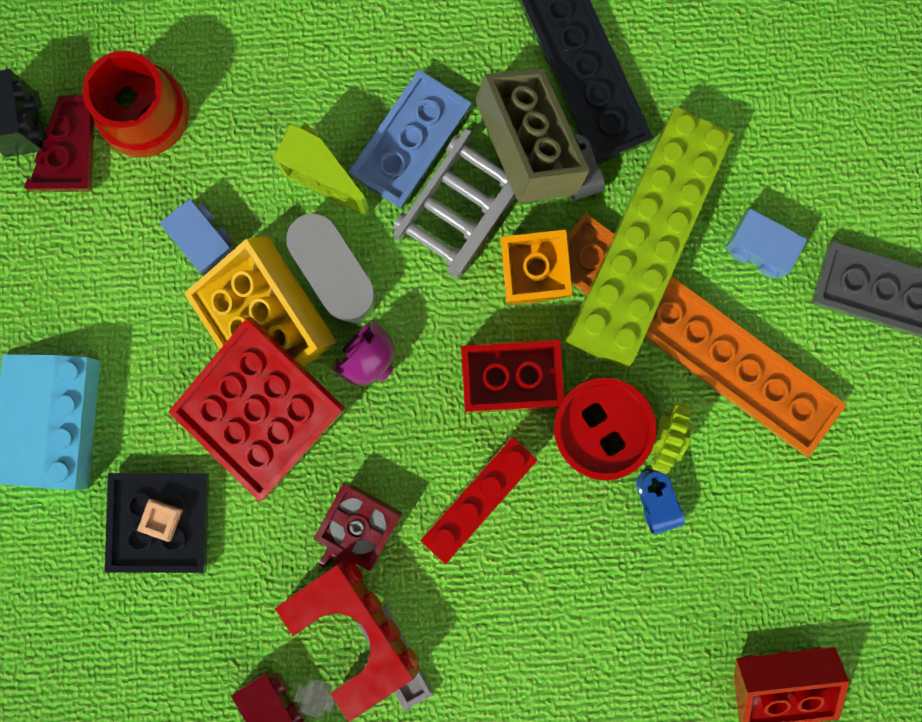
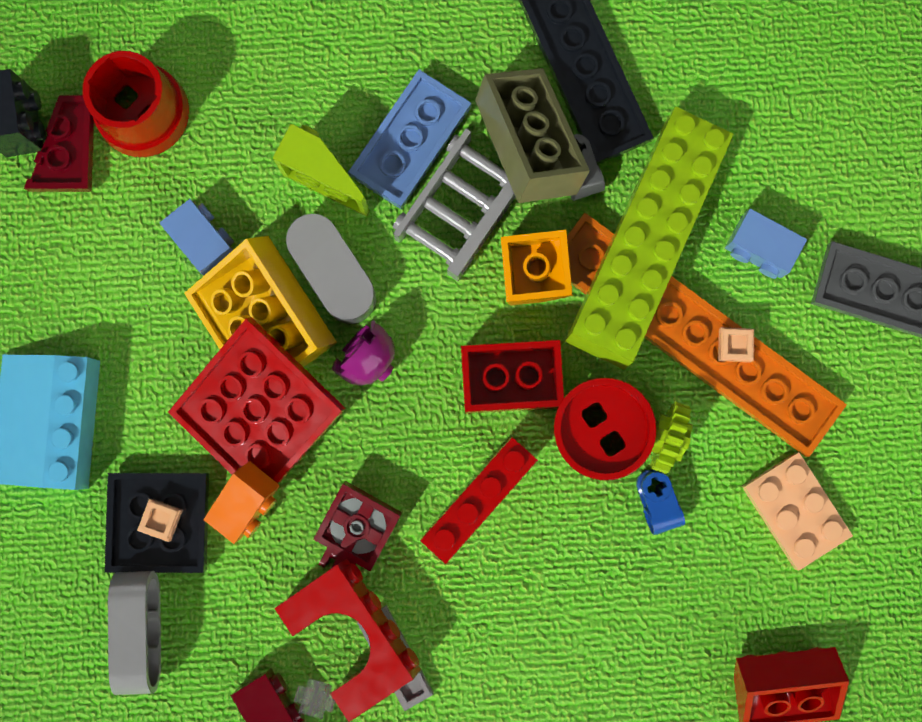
(134, 633): none -> light grey plant
(242, 502): none -> orange brick
(736, 345): none -> light nougat tile
(797, 511): none -> light nougat plate

